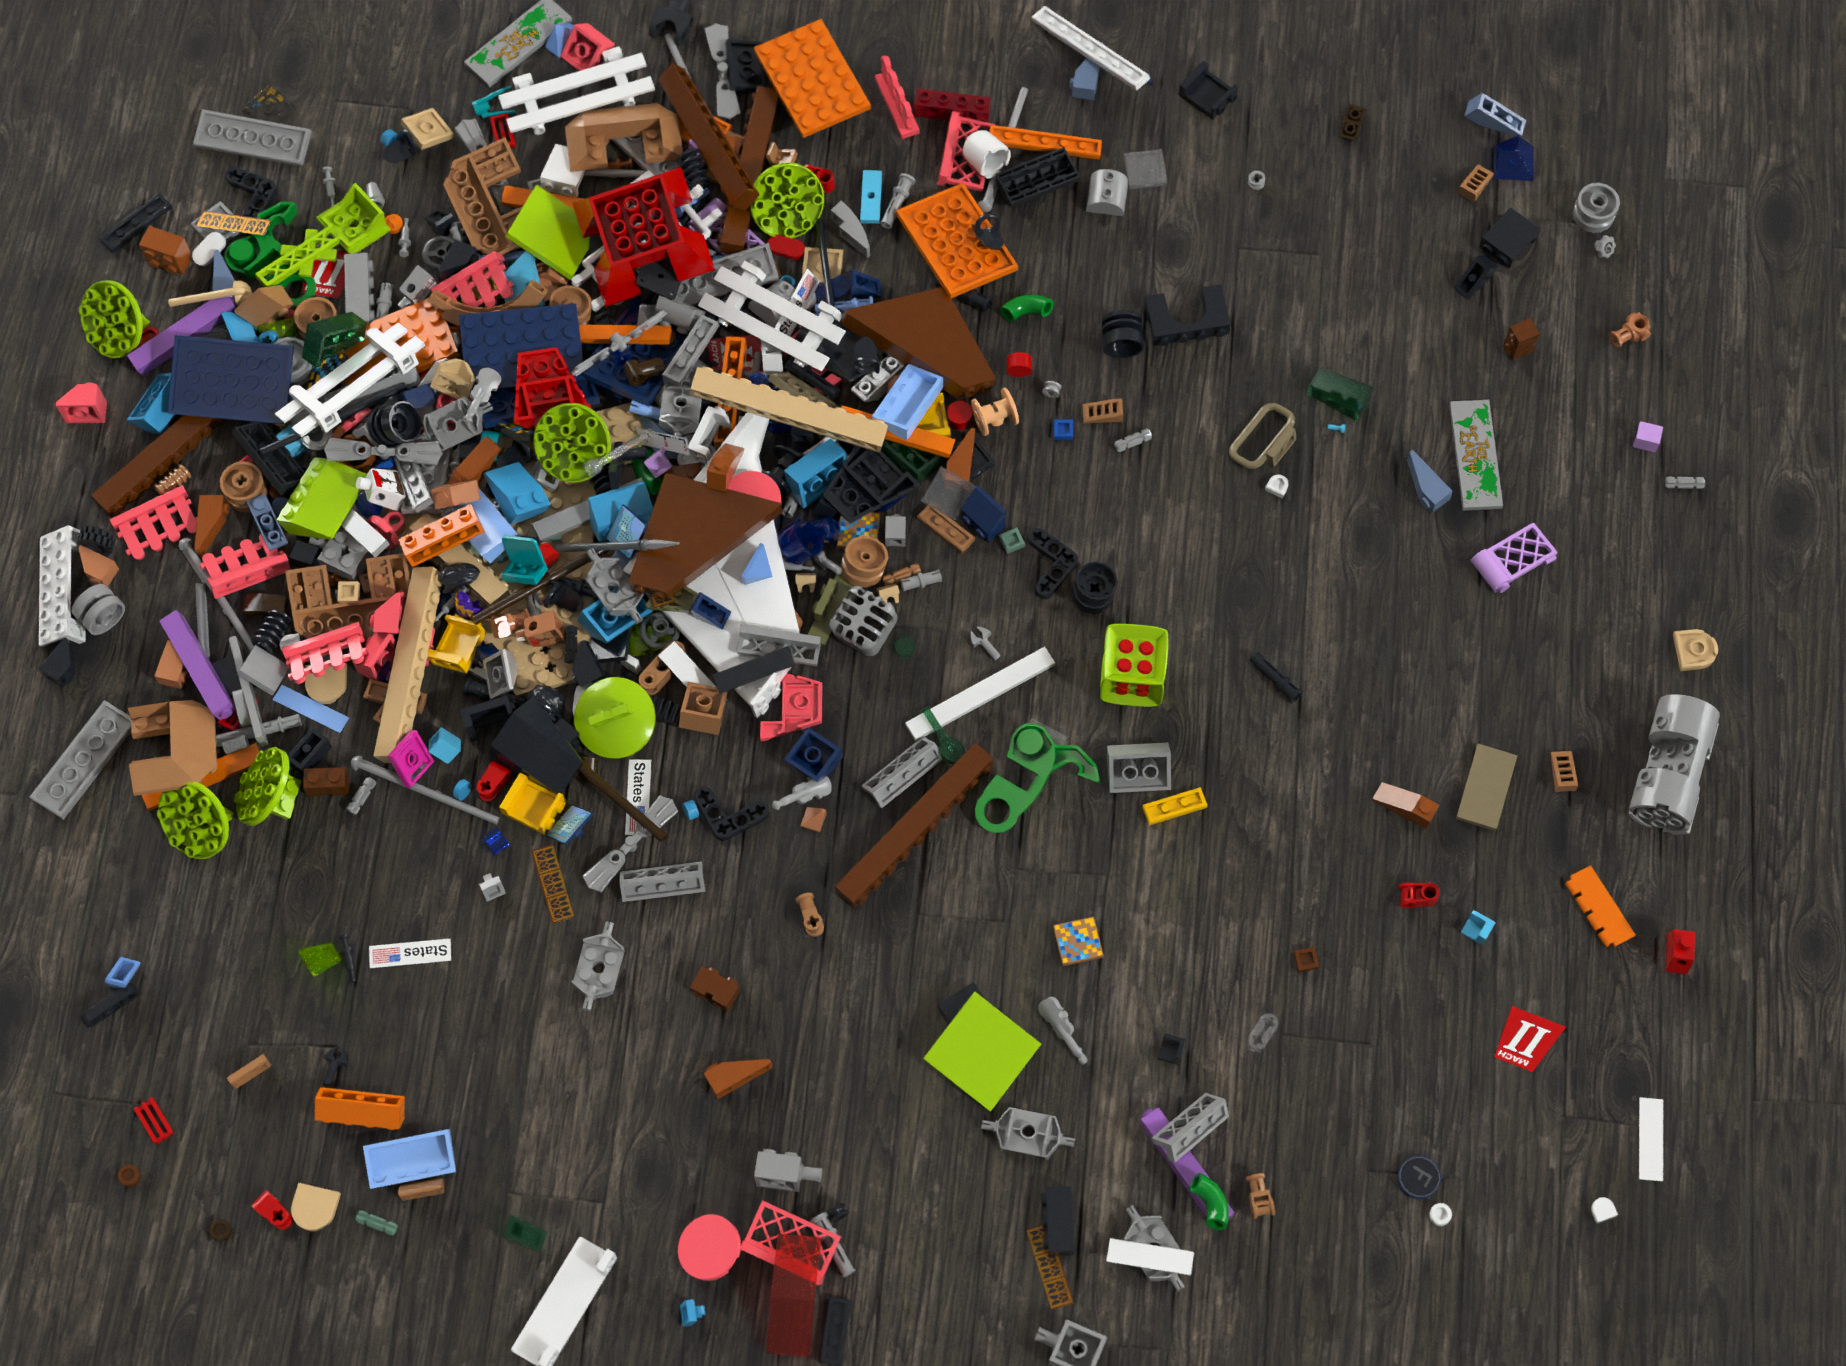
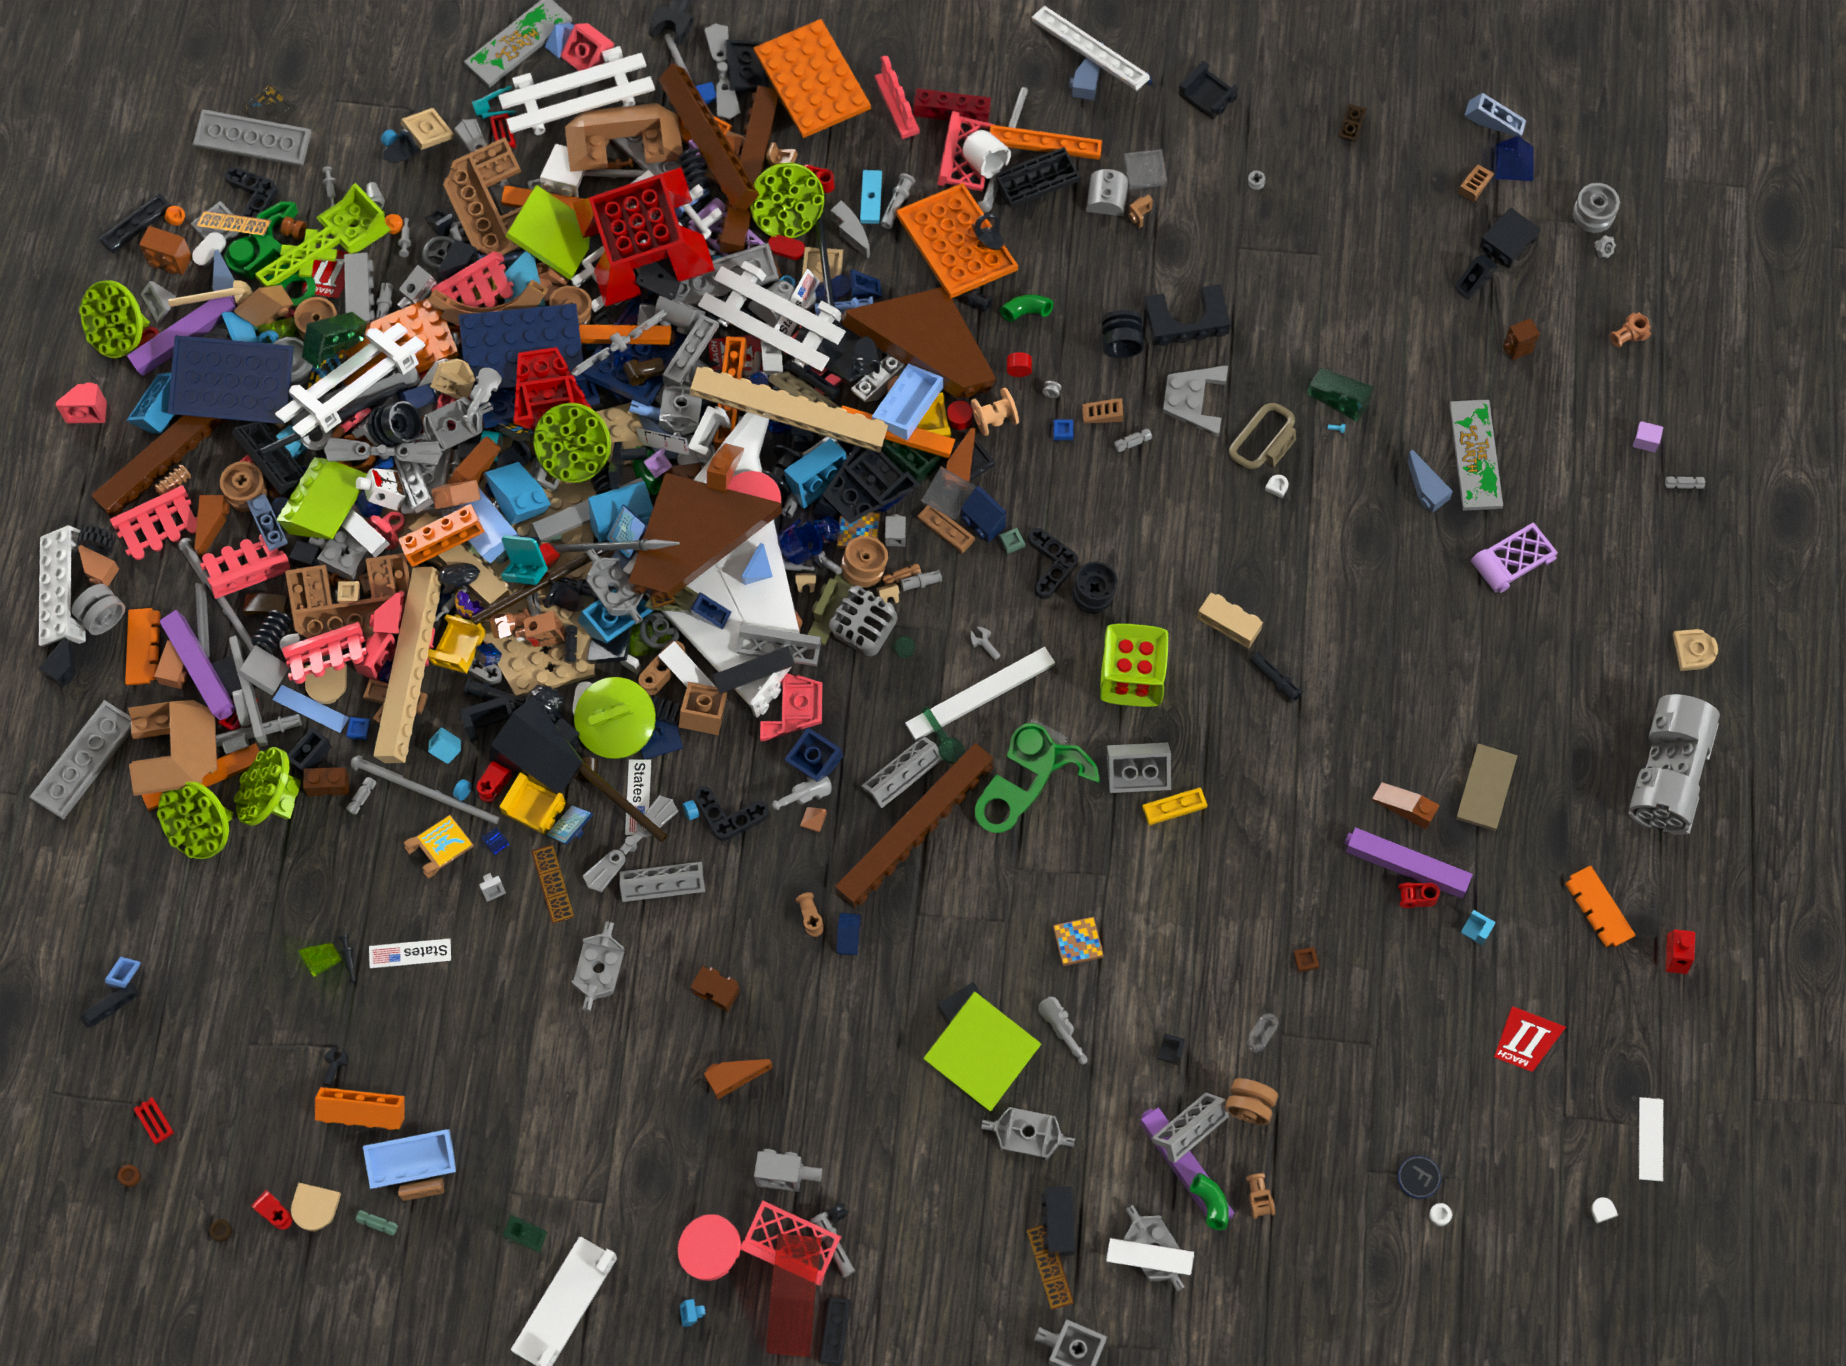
(140, 652): none -> orange windscreen
(157, 300): none -> light grey slope
(175, 215): none -> orange tile
(249, 1071): medium nougat tile -> none
(294, 228): none -> dark orange wheel
(358, 728): none -> blue tile
(421, 759): dark pink piece -> none
(440, 844): none -> flag
(500, 673): light grey slope -> none
(586, 666): black slope -> none
(594, 466): clear piece -> none
(663, 740): none -> dark blue piece
(707, 92): none -> blue tile
(848, 934): none -> dark blue slope
(1138, 208): none -> medium nougat bracket
(1186, 393): none -> light grey wing
(1230, 620): none -> tan brick
(1251, 1101): none -> medium nougat wheel
(1408, 862): none -> medium lavender brick
(1560, 785): medium nougat slope -> none

